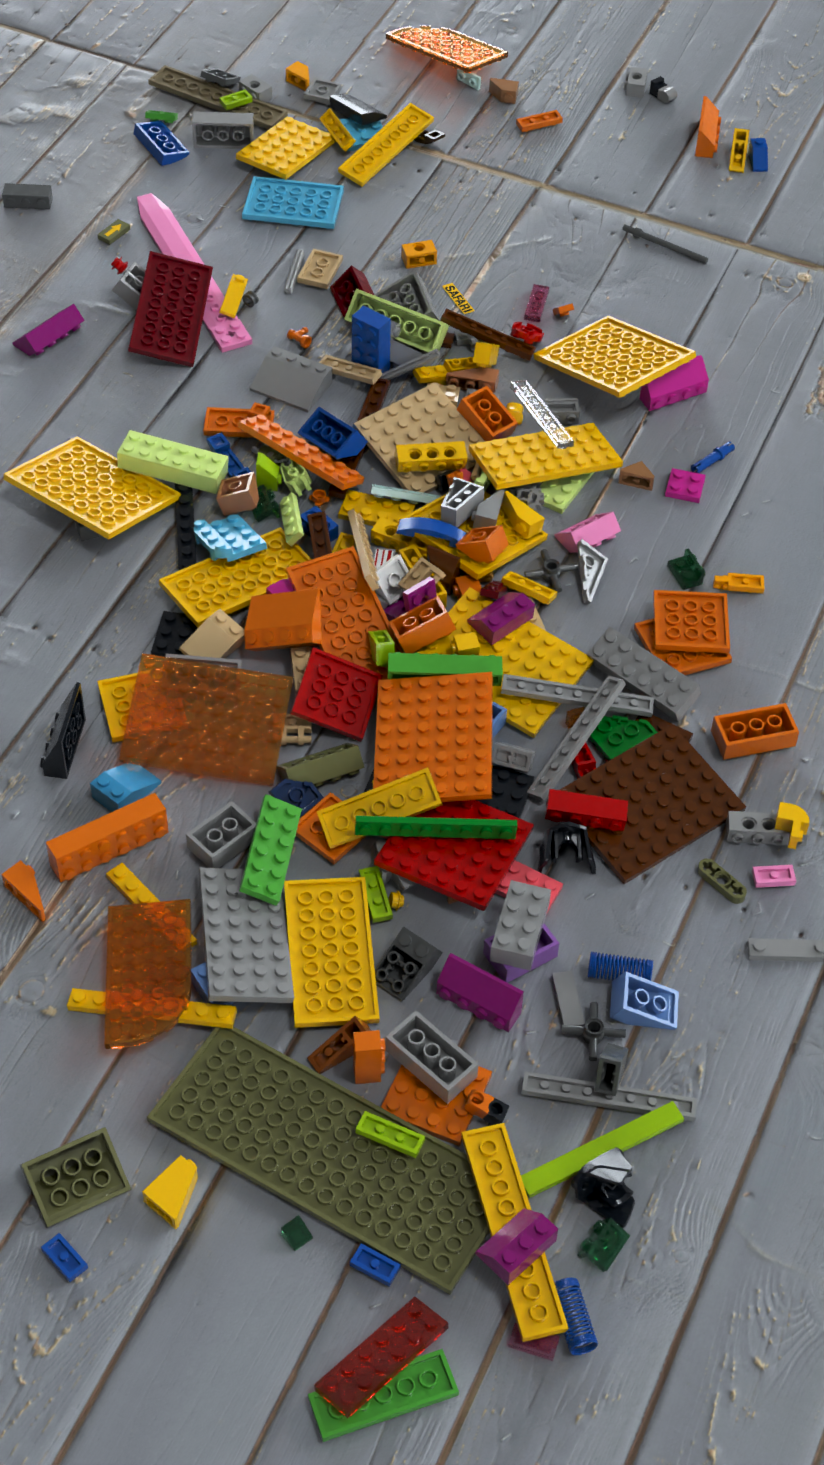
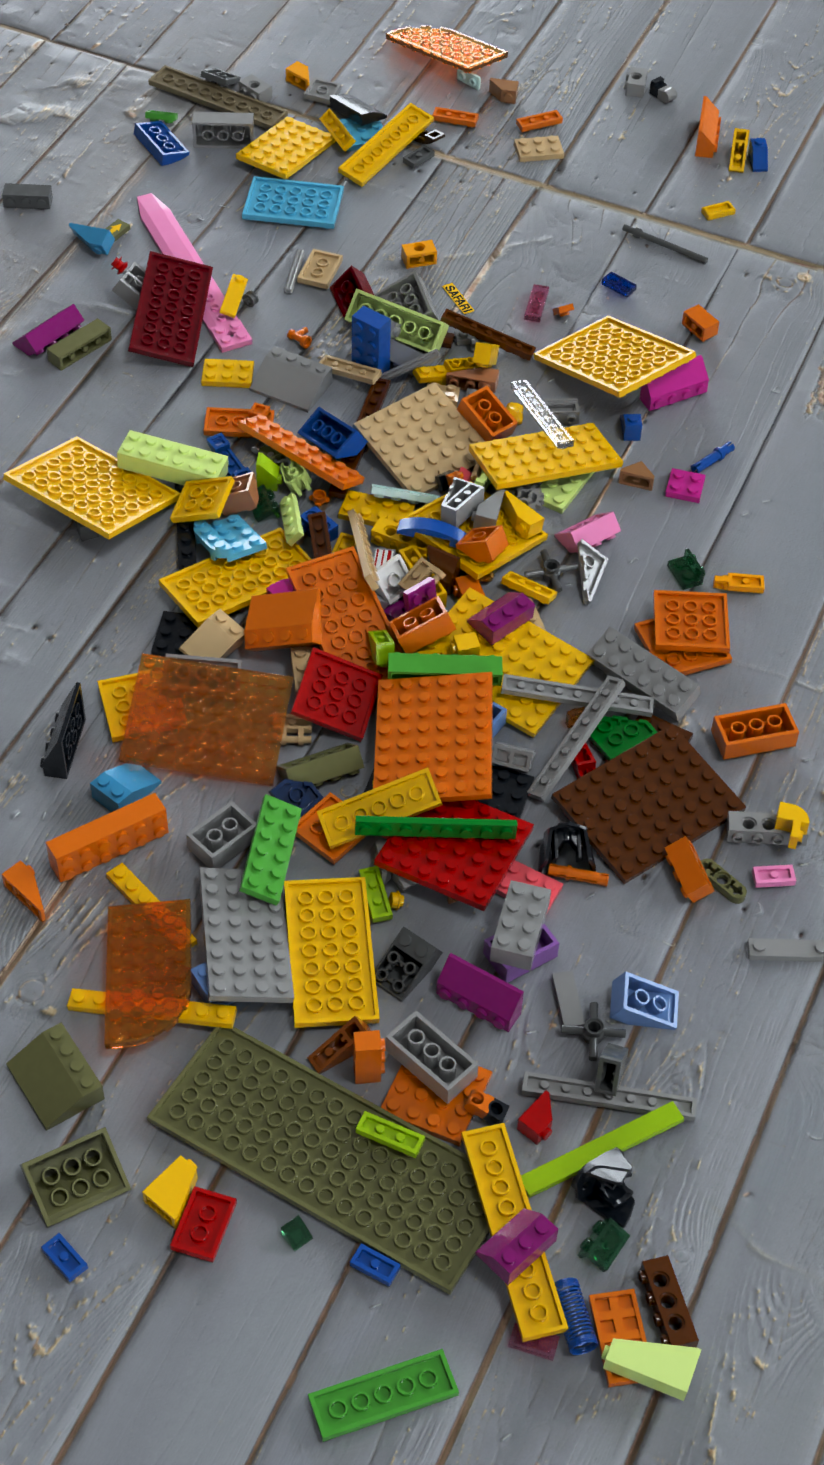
(55, 1077): none -> olive slope
(79, 344): none -> olive brick
(97, 239): none -> dark azure slope
(202, 499): none -> yellow plate
(203, 1224): none -> red plate
(227, 373): none -> yellow plate
(235, 99): lime plate -> none
(381, 1357): clear red plate -> none
(418, 156): none -> dark grey plate
(430, 456): yellow brick -> none
(455, 117): none -> orange plate
(494, 590): dark red plate -> none
(529, 333): red plate -> none
(537, 1119): none -> red slope
(539, 148): none -> tan plate
(582, 875): none -> orange pin
(586, 810): red brick -> none
(597, 960): blue piece -> none
(618, 1317): none -> orange plate
(619, 284): none -> clear blue plate
(631, 427): none -> blue slope
(653, 1364): none -> yellowish green slope
(661, 1271): none -> reddish brown brick
(688, 870): none -> orange brick
(700, 322): none -> orange brick
(718, 210): none -> yellow tile

